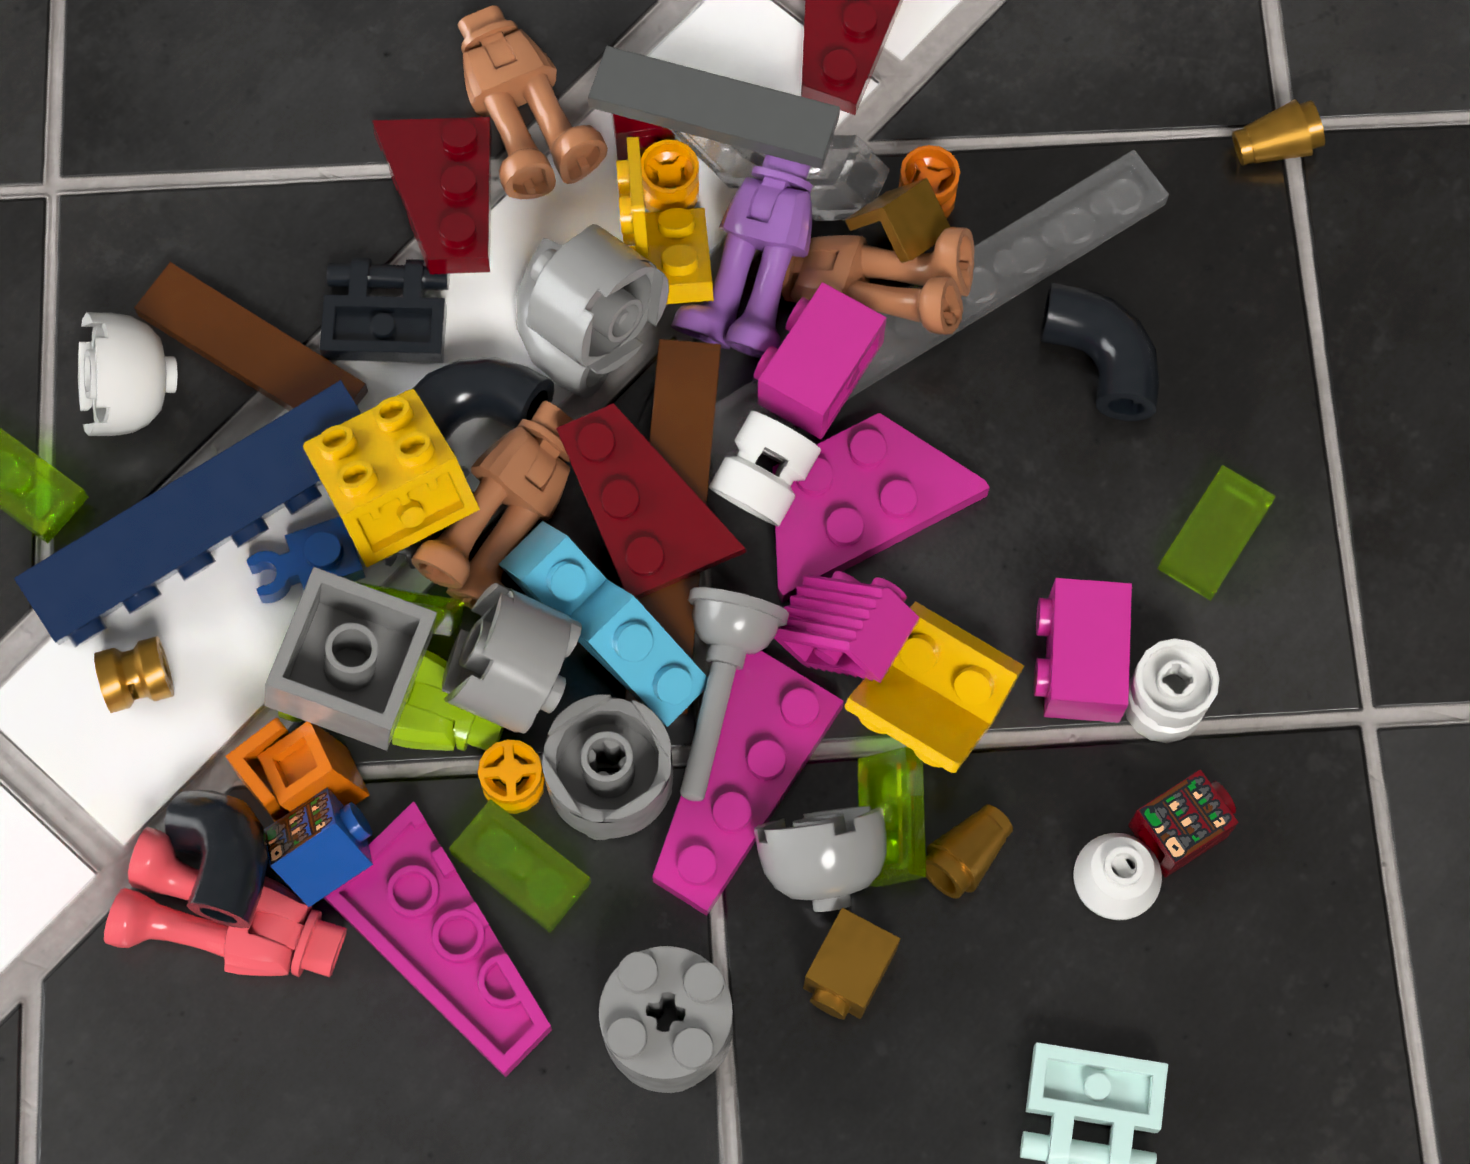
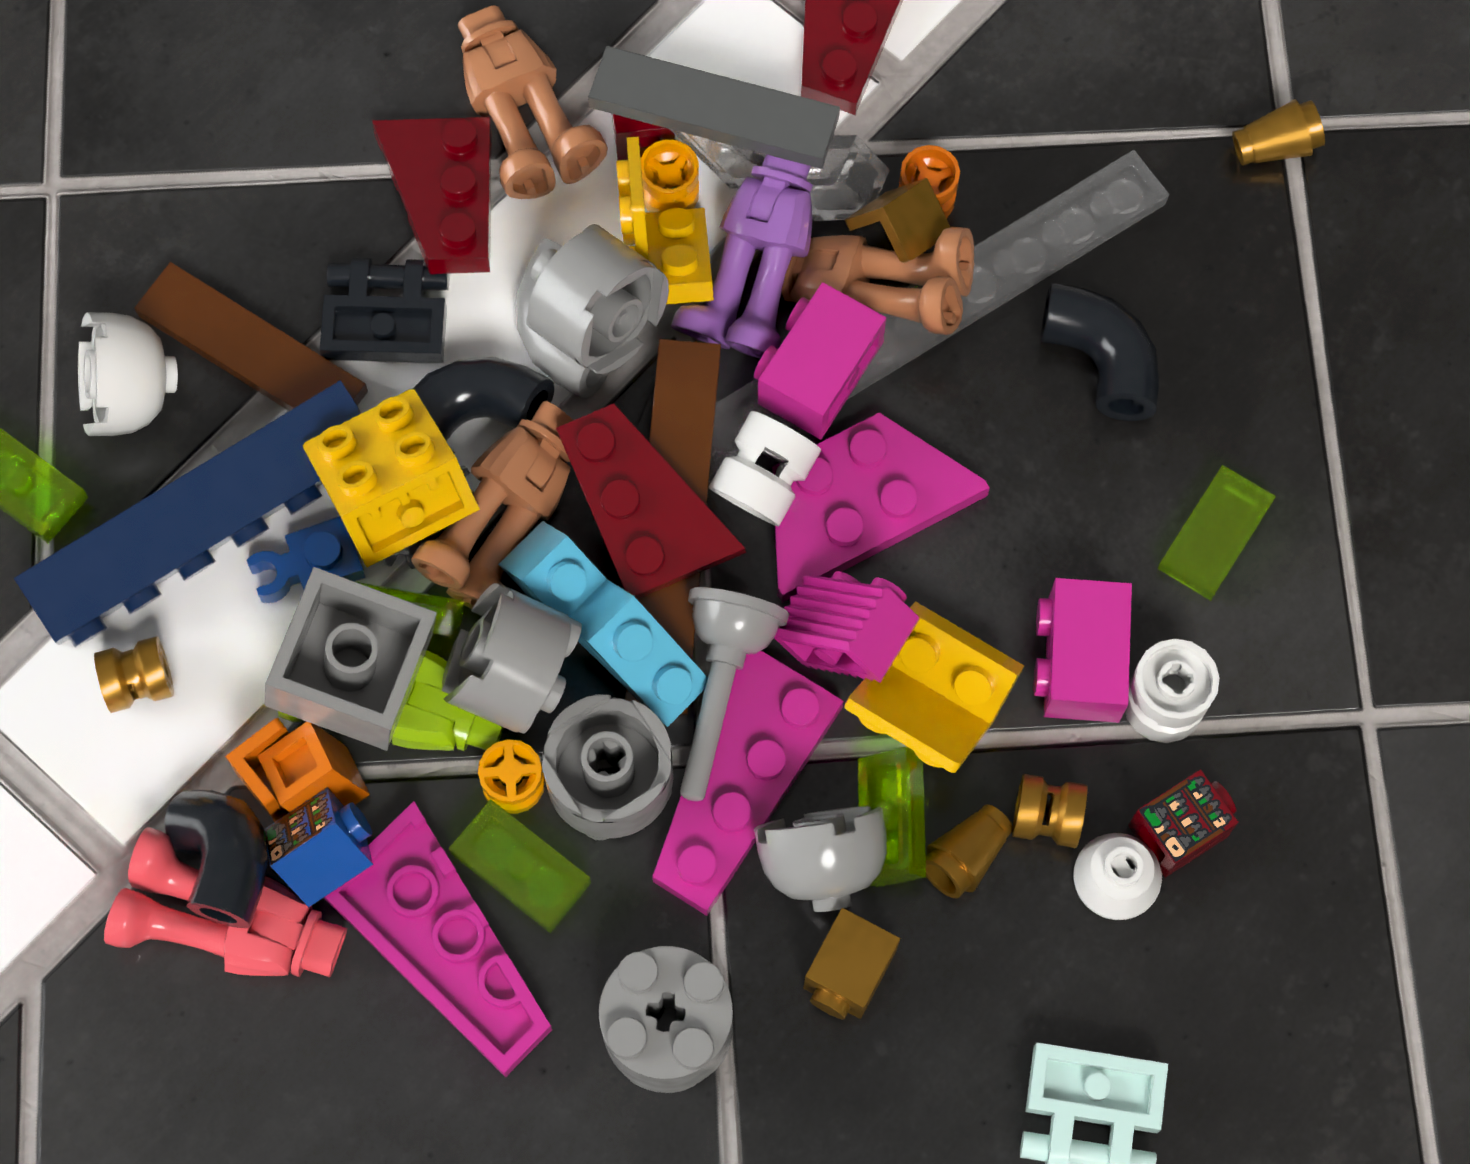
(1064, 812): none -> pearl gold wheel

